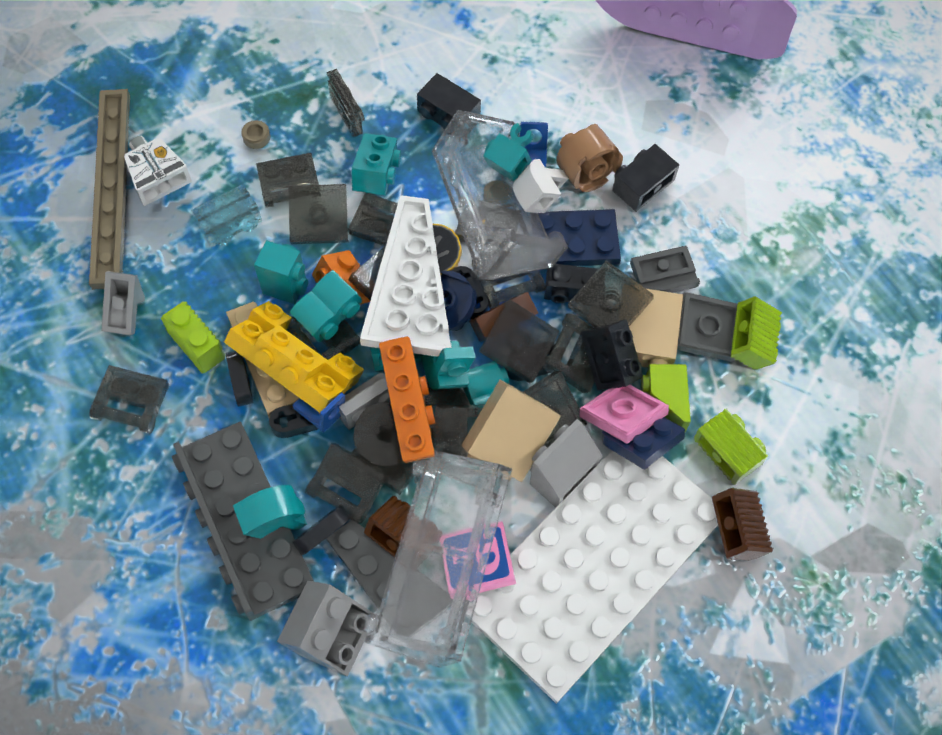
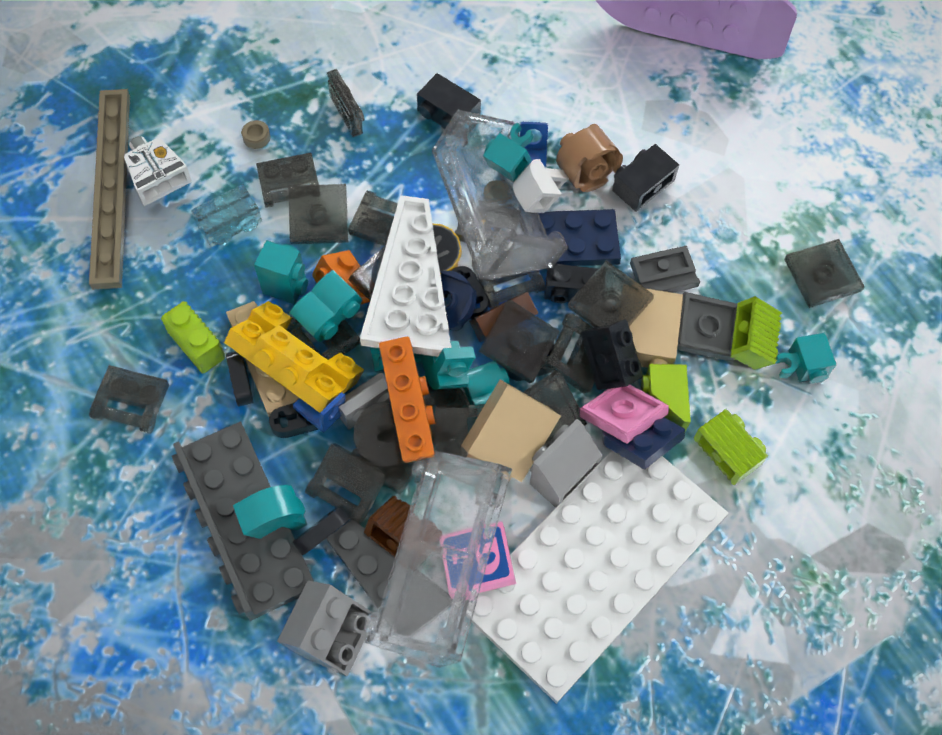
(120, 302): light grey slope -> none
(375, 164): teal brick -> none
(741, 524): reddish brown brick -> none
(809, 358): none -> teal brick
(824, 273): none -> clear smoke plate

